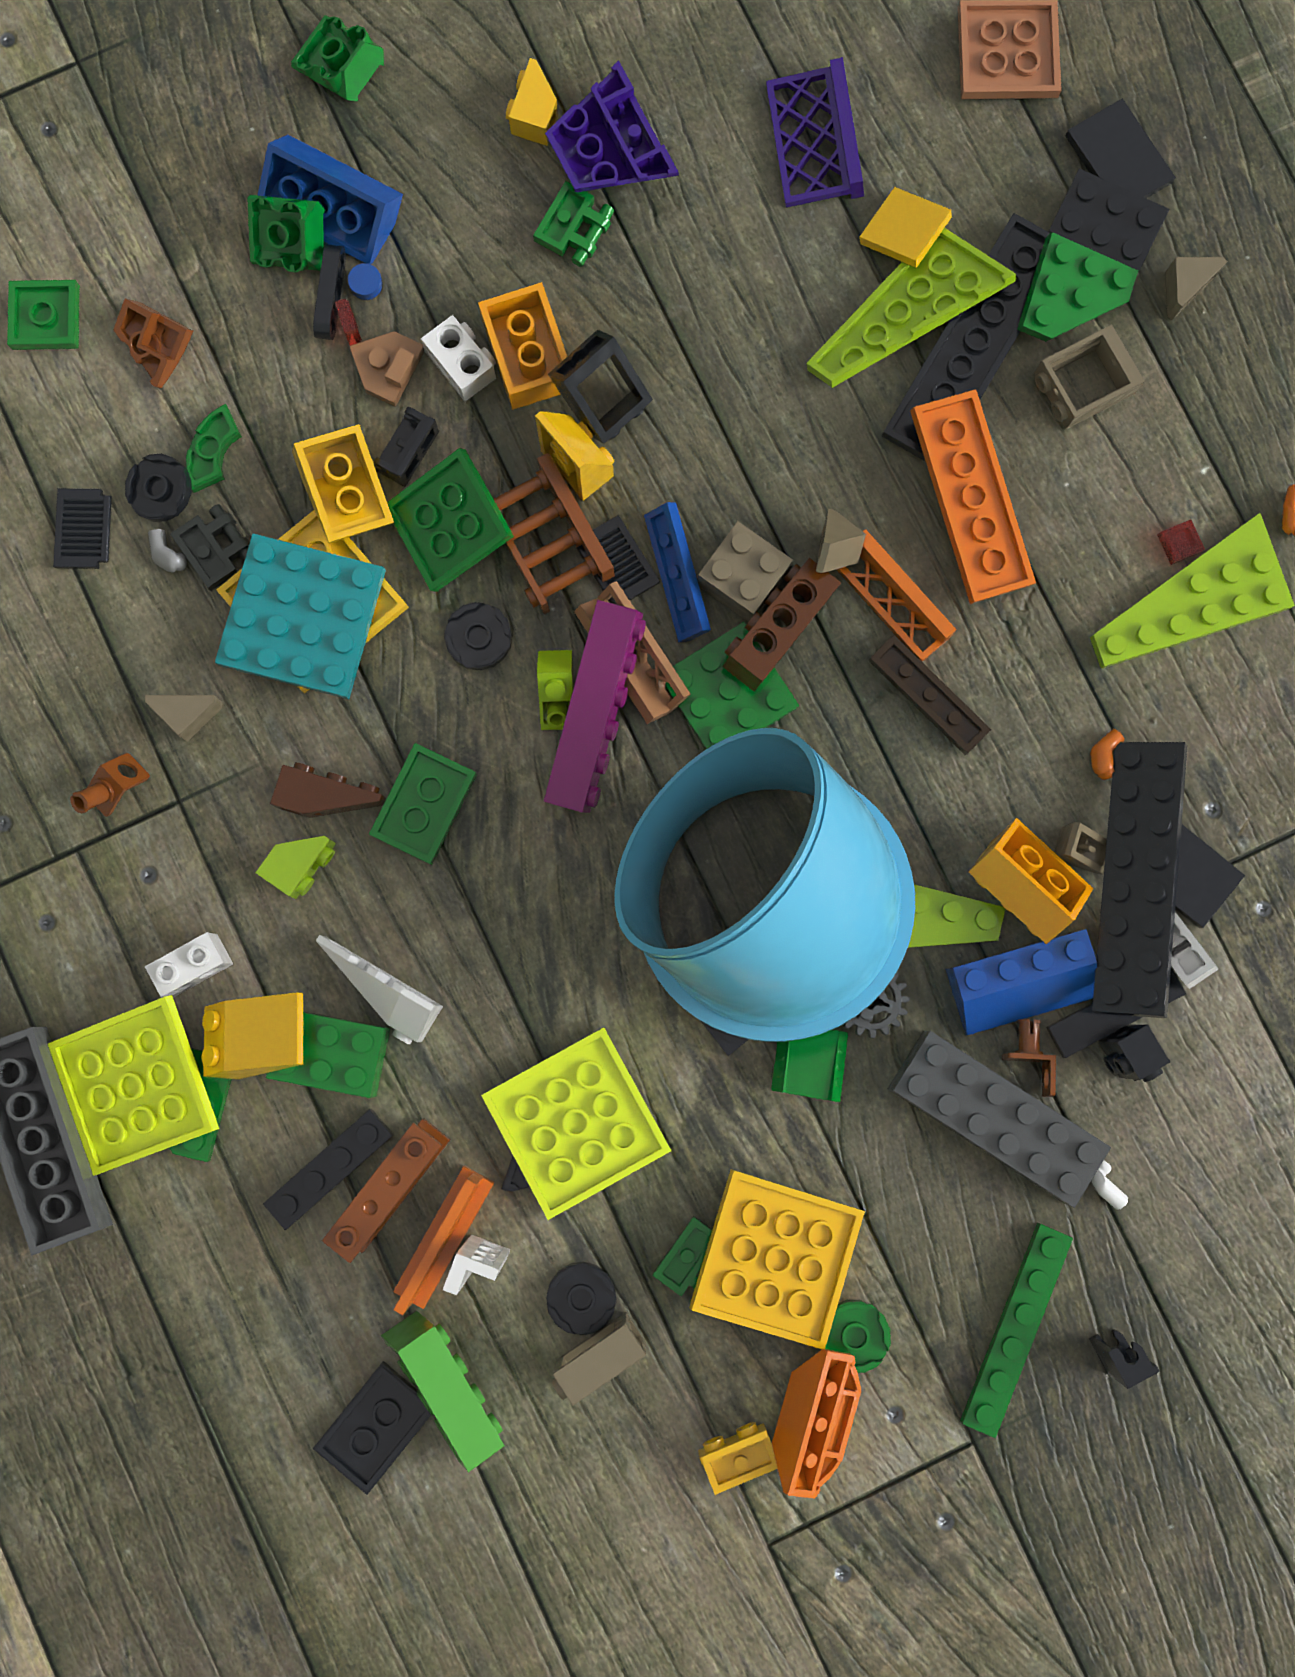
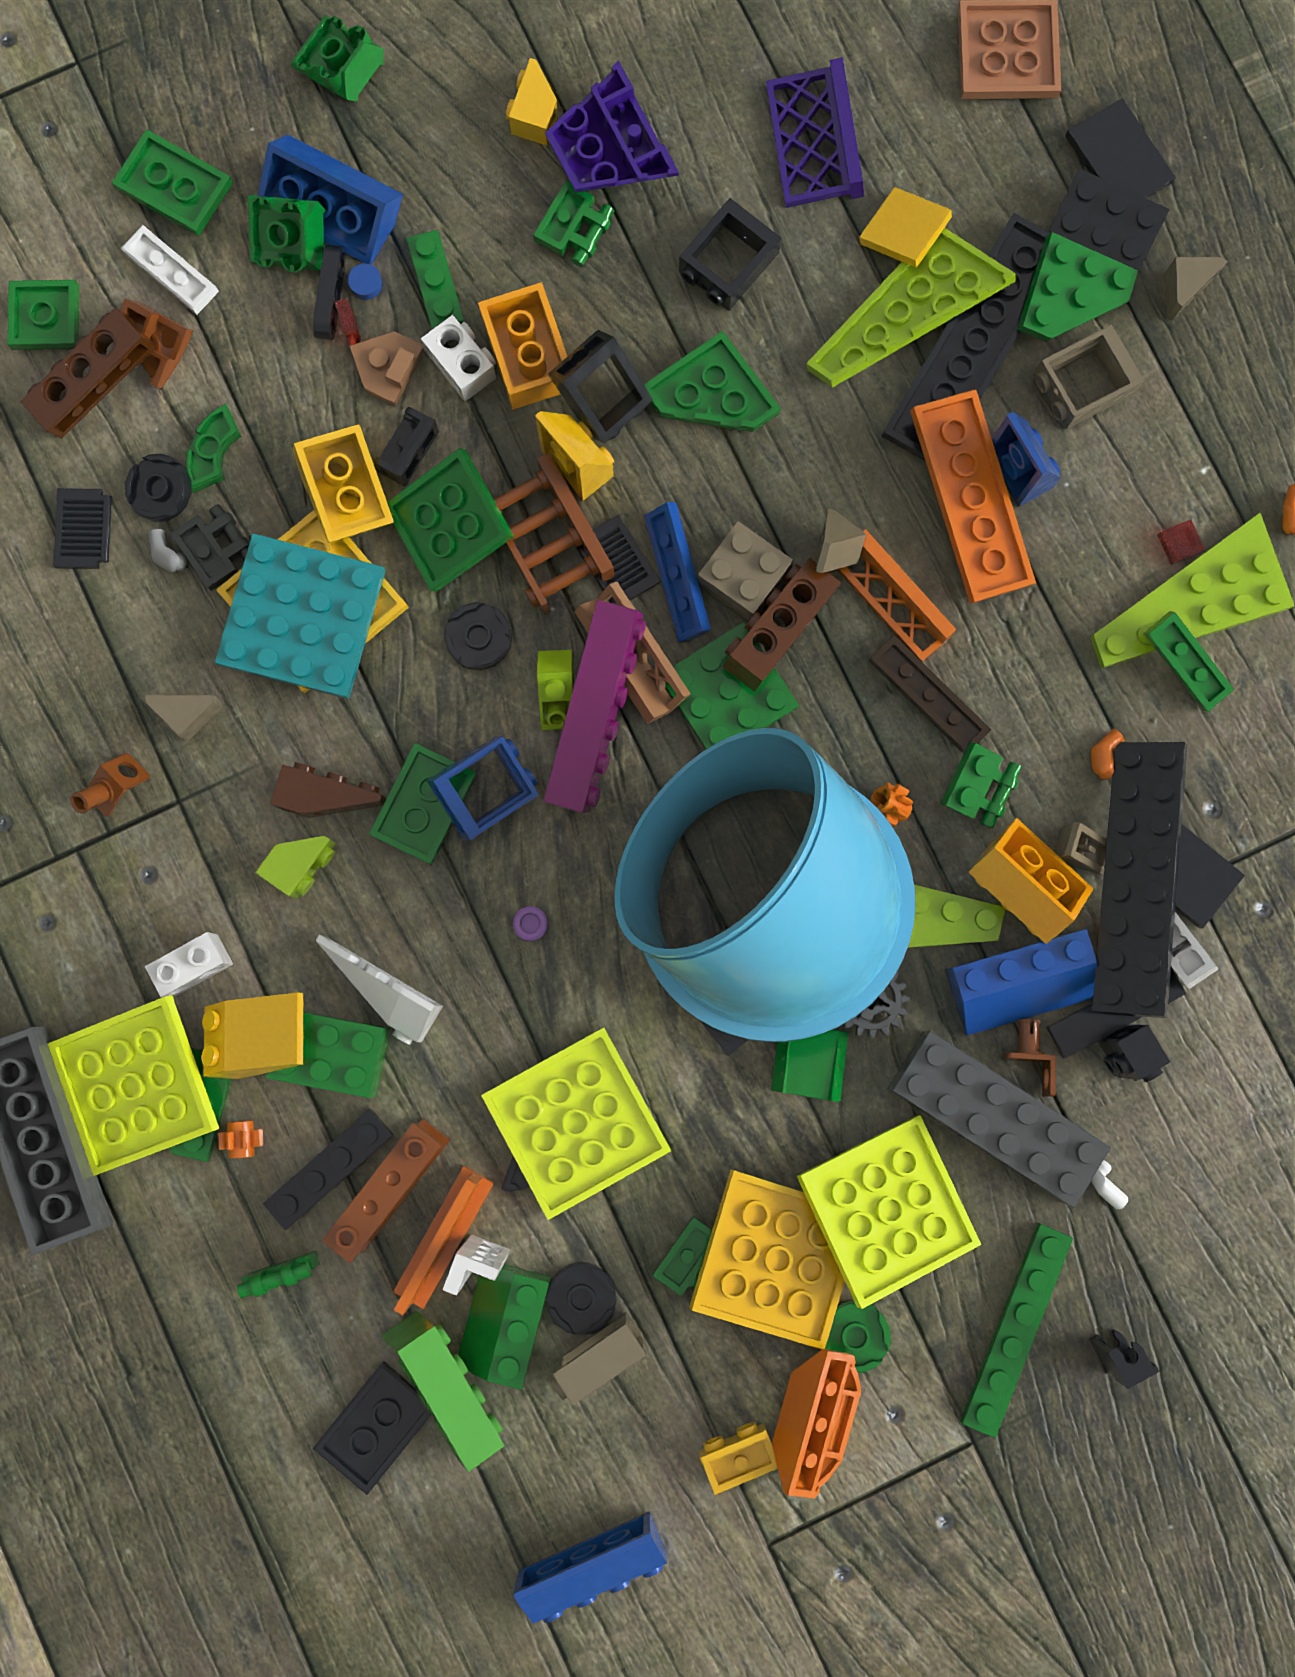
(104, 374): none -> reddish brown brick
(169, 269): none -> white tile
(172, 182): none -> green plate
(240, 1139): none -> orange gear
(270, 1277): none -> green plate
(434, 277): none -> green plate
(454, 806): none -> blue window
(504, 1325): none -> green slope
(530, 923): none -> medium lavender tile
(590, 1569): none -> blue slope
(713, 389): none -> green plate
(746, 228): none -> black window
(888, 1211): none -> neon yellow plate
(892, 802): none -> orange gear
(973, 780): none -> green plate
(1023, 460): none -> blue slope
(1188, 661): none -> green plate

